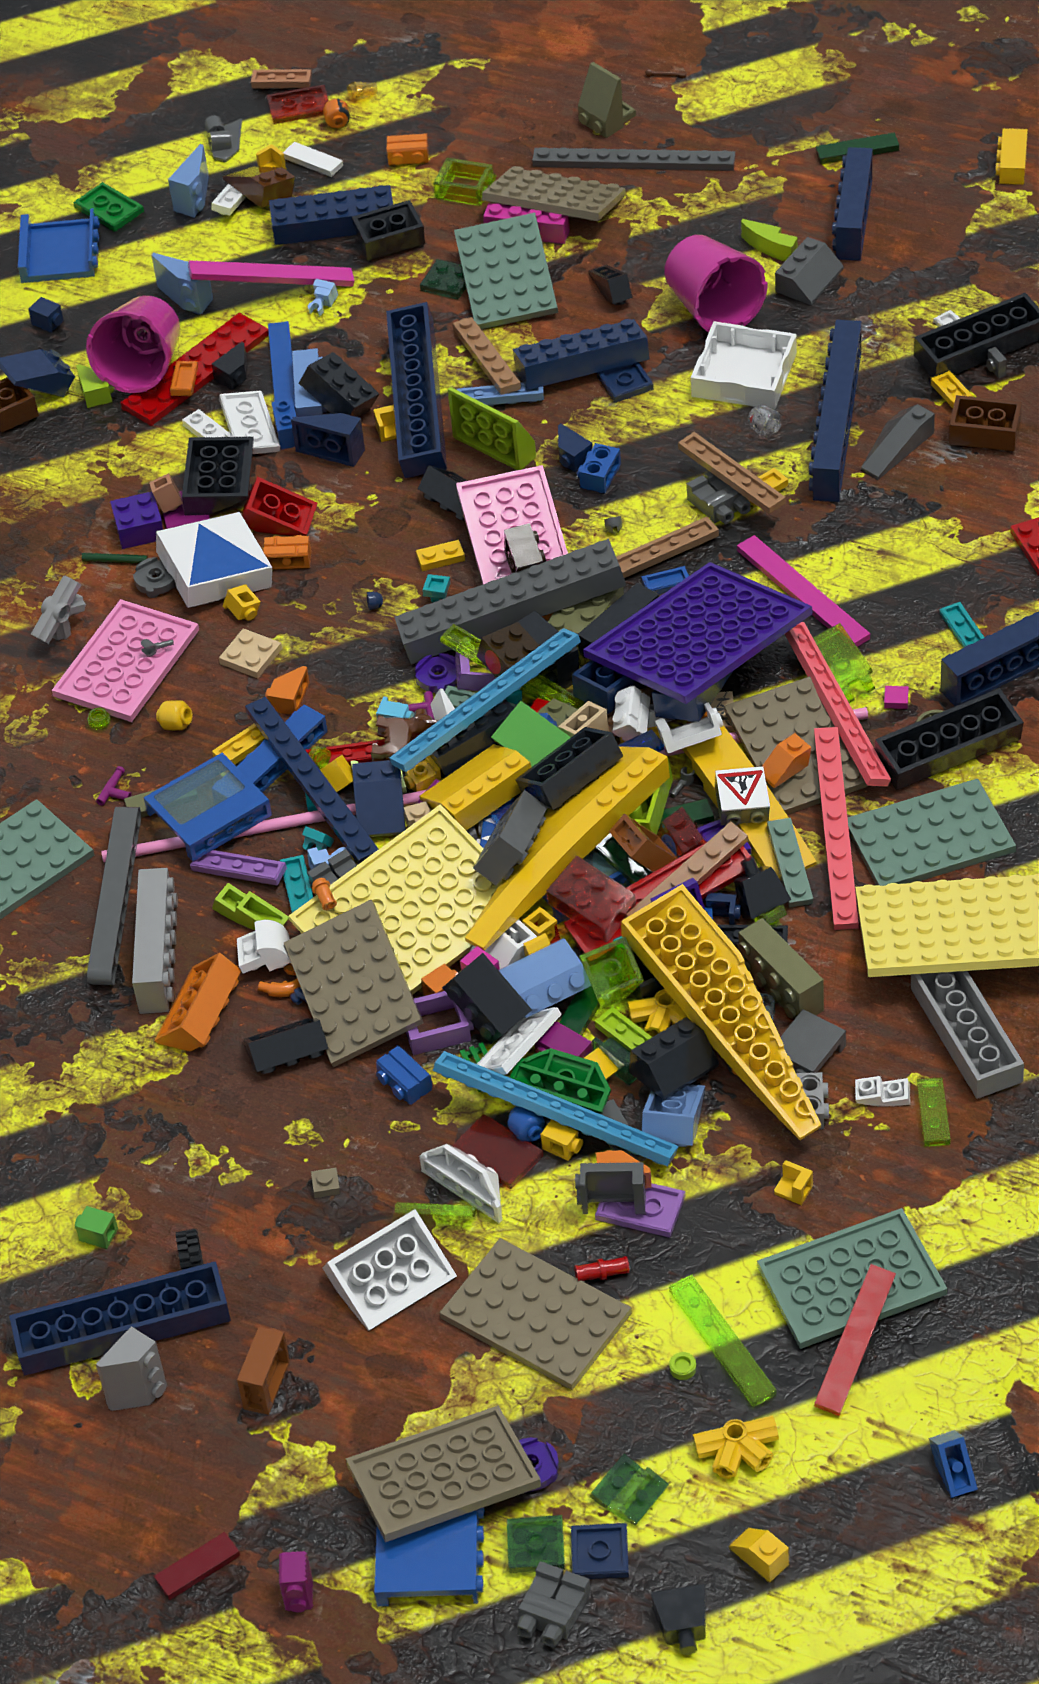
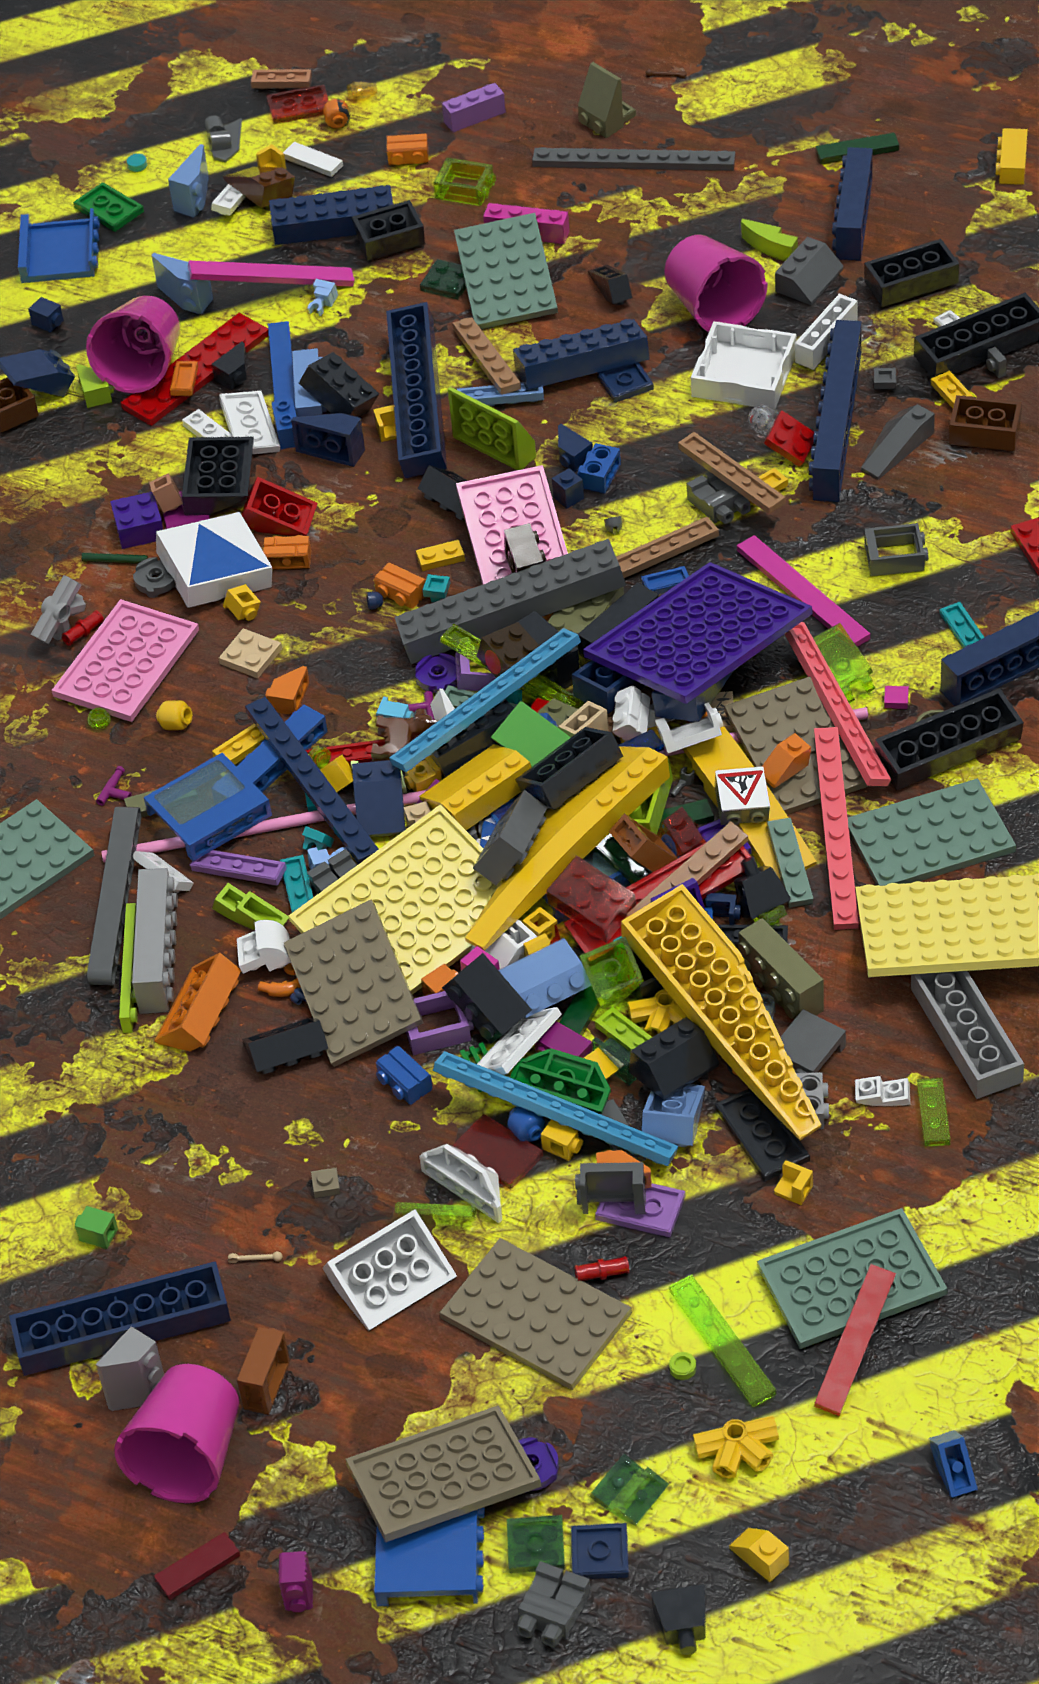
(82, 628): none -> red pin
(128, 1013): none -> lime plate
(136, 162): none -> teal tile
(150, 648): dark grey hand -> none
(152, 861): none -> white hinge
(180, 1434): none -> dark pink cone
(189, 1248): black tyre -> none
(234, 1258): none -> tan hinge
(324, 894): orange pin -> none
(400, 585): none -> orange brick
(473, 107): none -> medium lavender brick
(554, 193): dark tan plate -> none
(567, 488): none -> dark blue brick
(761, 1134): none -> black tile
(790, 438): none -> red plate
(813, 344): none -> white brick
(884, 378): none -> dark grey plate
(895, 536): none -> dark grey window
(911, 272): none -> black brick

